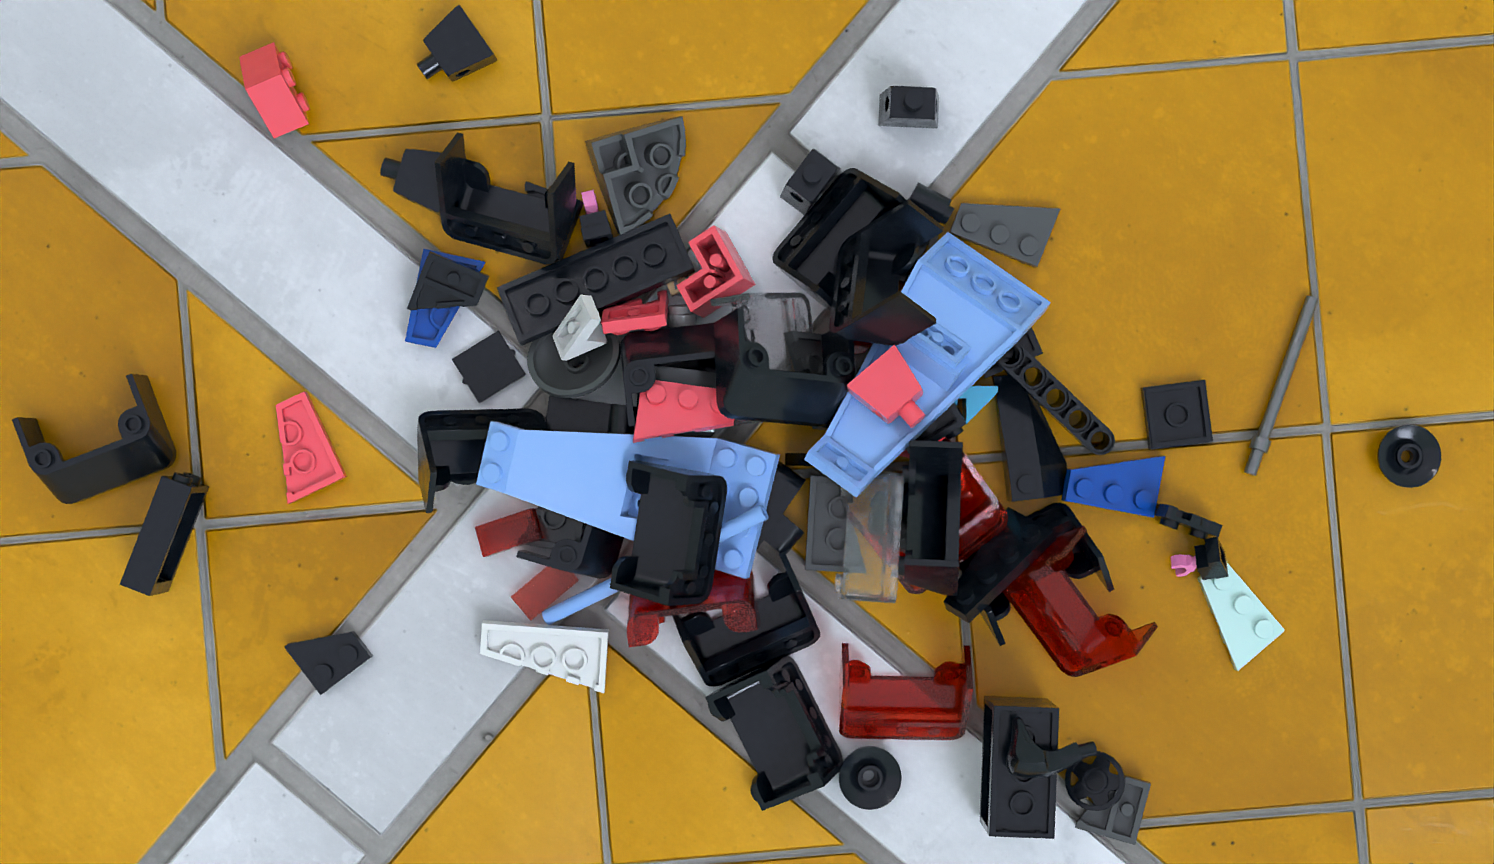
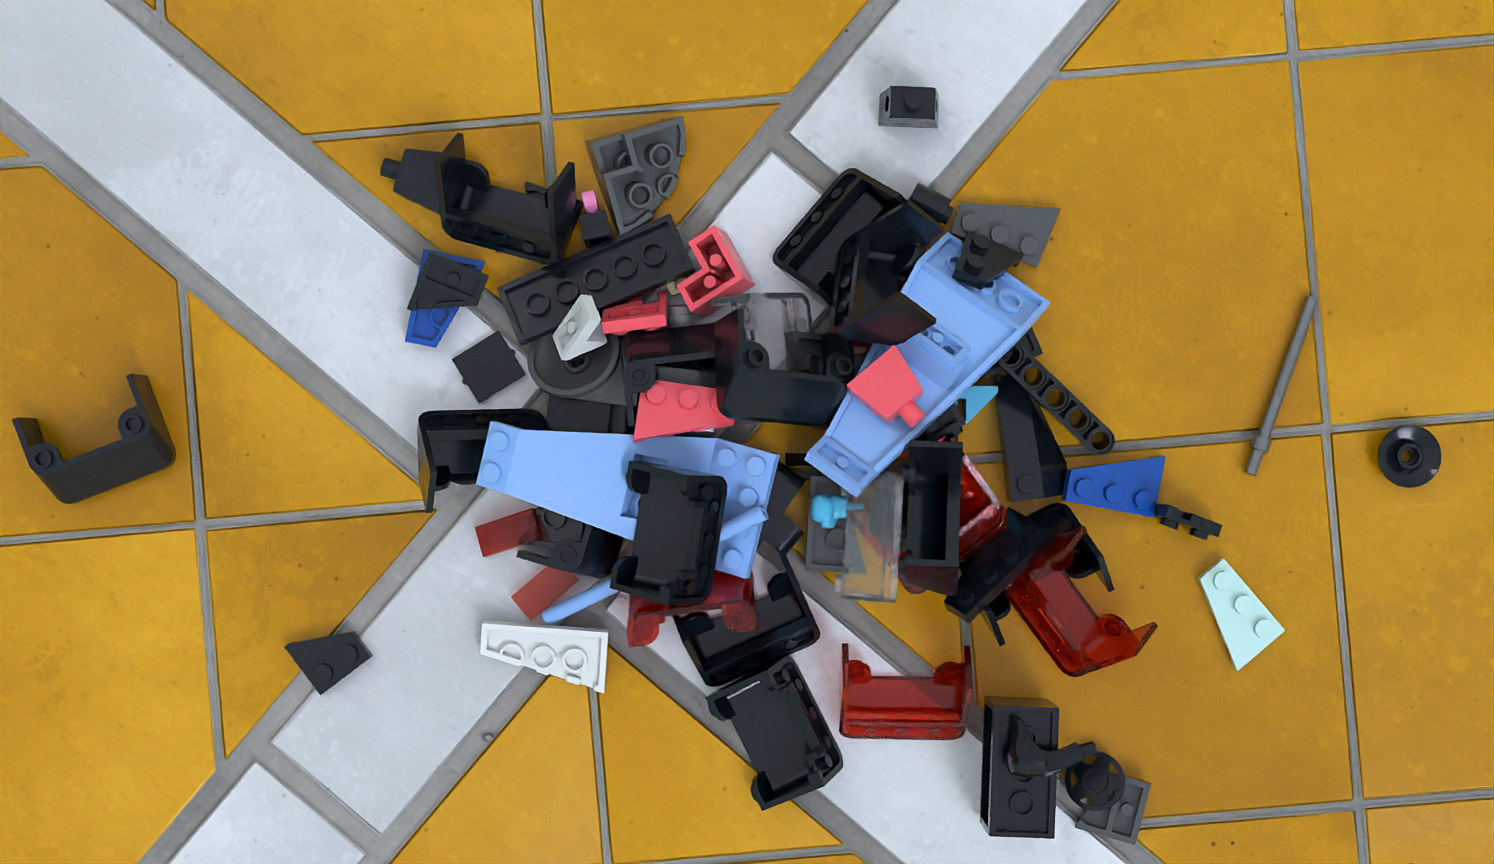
(165, 534): black piece -> none
(271, 89): coral brick -> none
(306, 448): coral wing -> none
(455, 48): black torso -> none
(809, 181): black torso -> none
(827, 509): none -> medium azure piece
(878, 790): black dish -> none
(983, 261): none -> black wing
(1176, 414): black tile -> none
(1208, 559): black piece -> none

